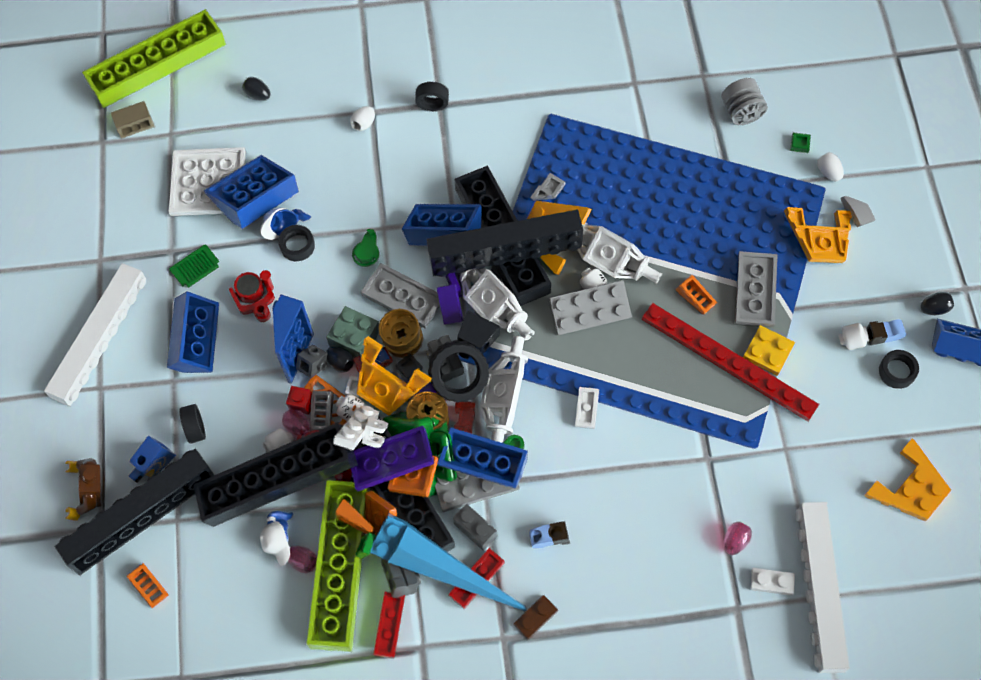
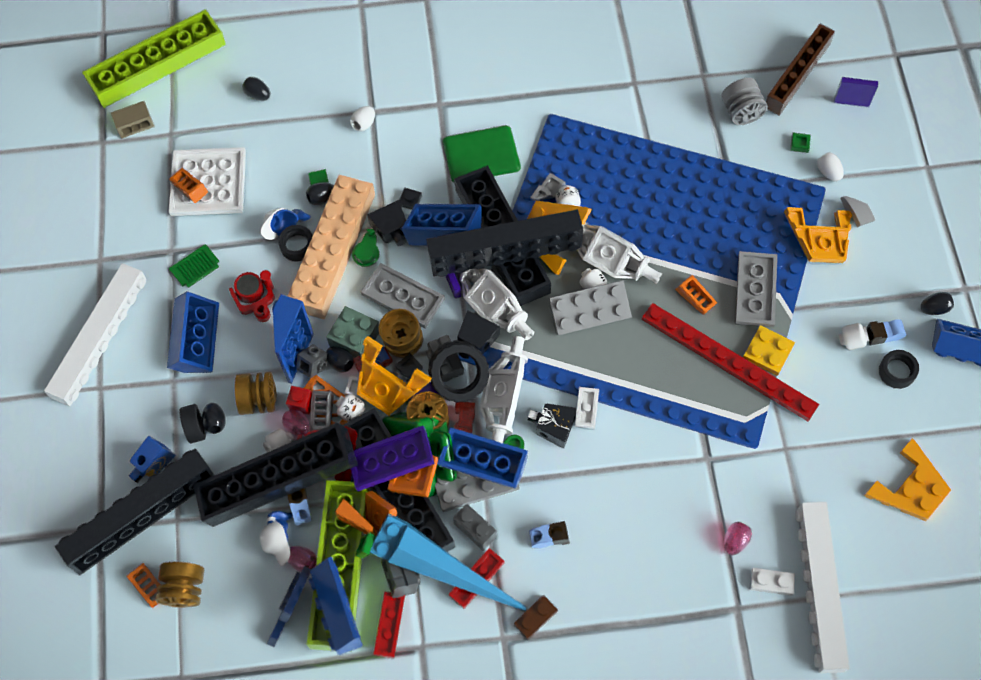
(88, 486): reddish brown torso -> none
(179, 588): none -> pearl gold wheel
(197, 189): none -> orange slope
(213, 418): none -> black animal
(252, 190): blue slope -> none
(252, 393): none -> pearl gold wheel
(288, 603): none -> dark blue wing
(300, 507): none -> light blue leg
(318, 176): none -> green tile
(319, 193): none -> black animal
(332, 245): none -> light nougat brick
(335, 607): none -> blue slope
(360, 426): white plate -> none
(388, 223): none -> black torso
(410, 198): none -> black plate
(432, 89): black tyre -> none
(450, 304): dark purple tile -> none
(481, 148): none -> green piece
(554, 423): none -> black torso
(568, 195): none -> white head
(799, 69): none -> reddish brown brick
(855, 92): none -> dark purple tile

